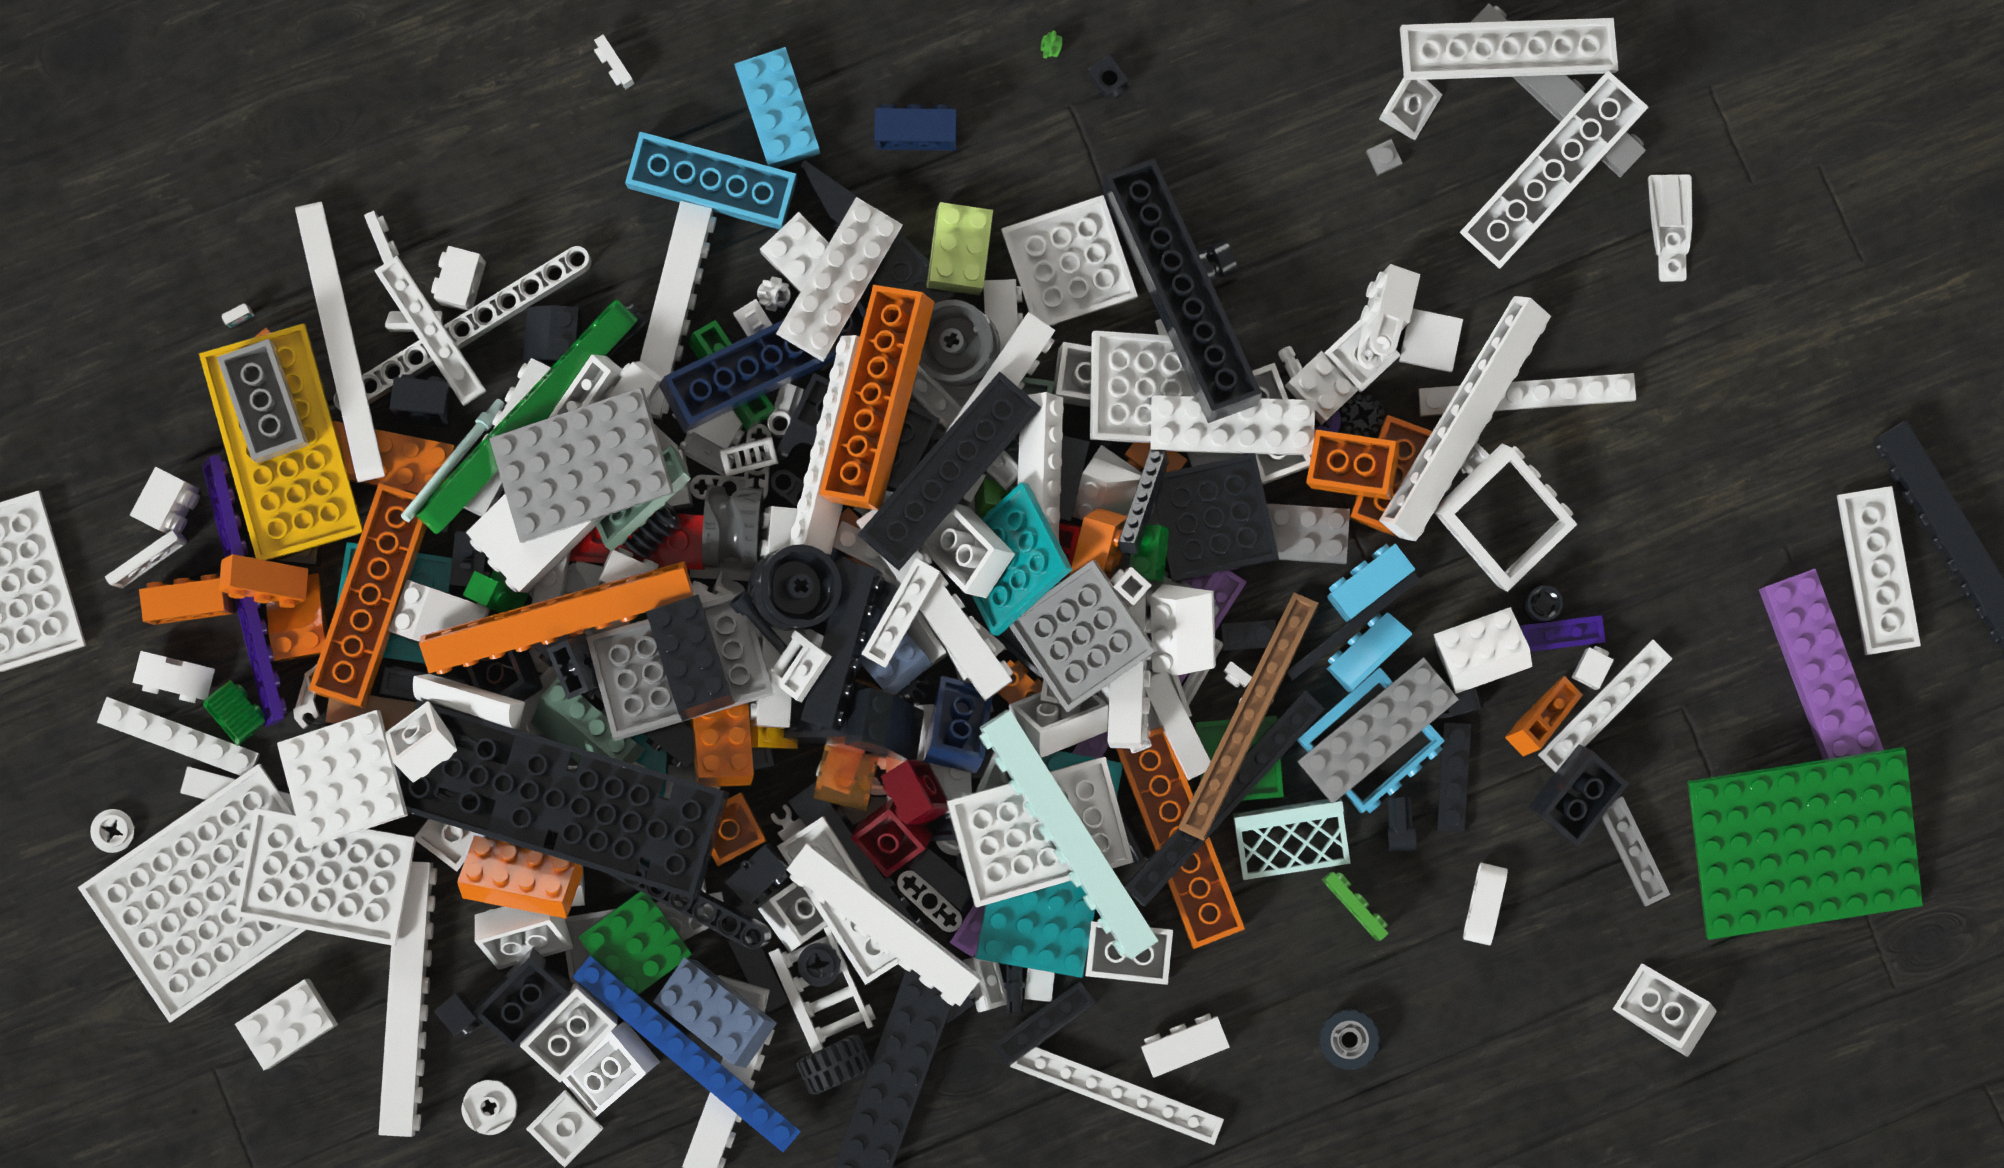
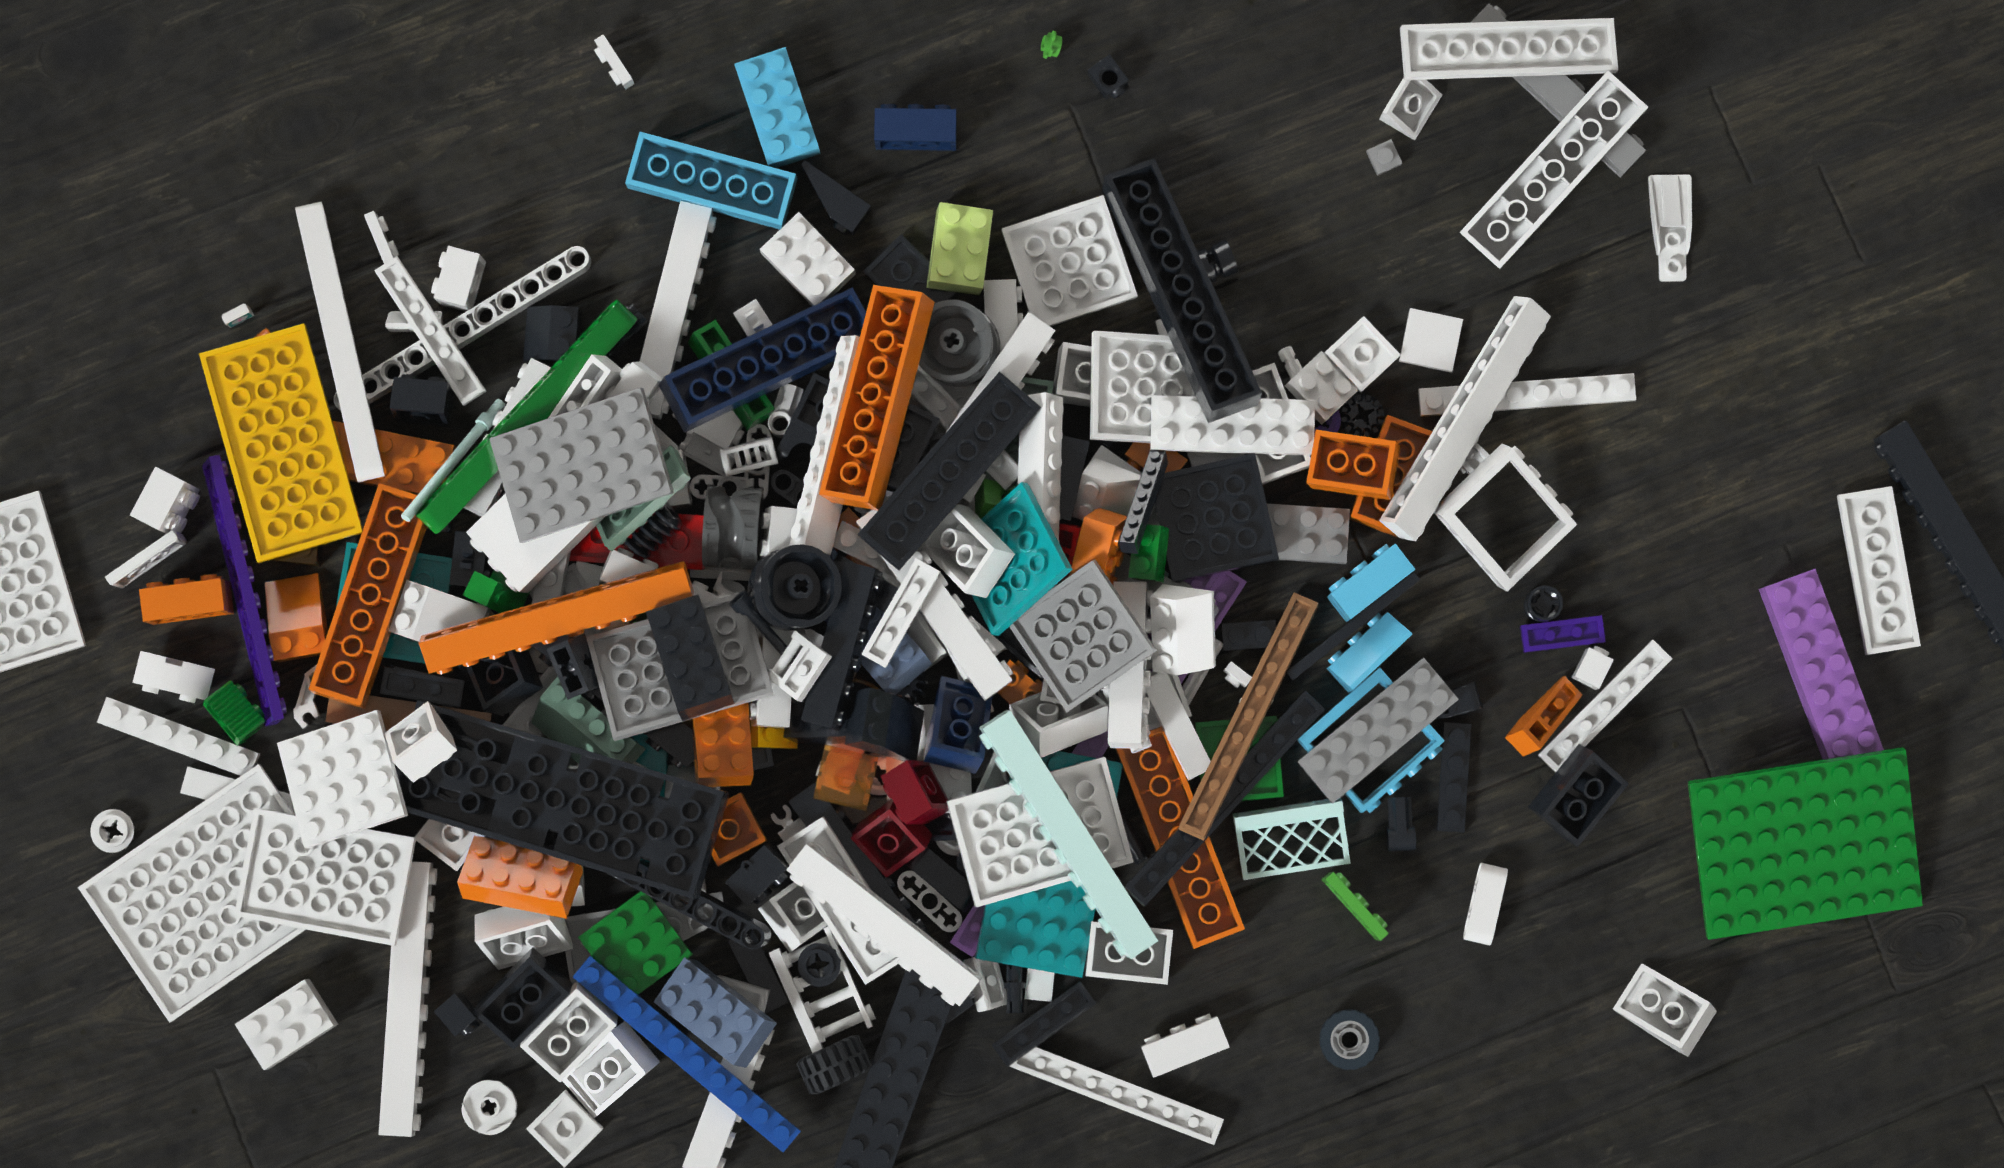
(263, 401): light grey brick -> none
(263, 580): orange brick -> none
(469, 700): white brick -> none
(773, 293): white gear -> none
(839, 279): white plate -> none
(1129, 585): white brick -> none
(1387, 313): white brick -> none
(1483, 650): white brick -> none
(1634, 853): light grey plate -> none

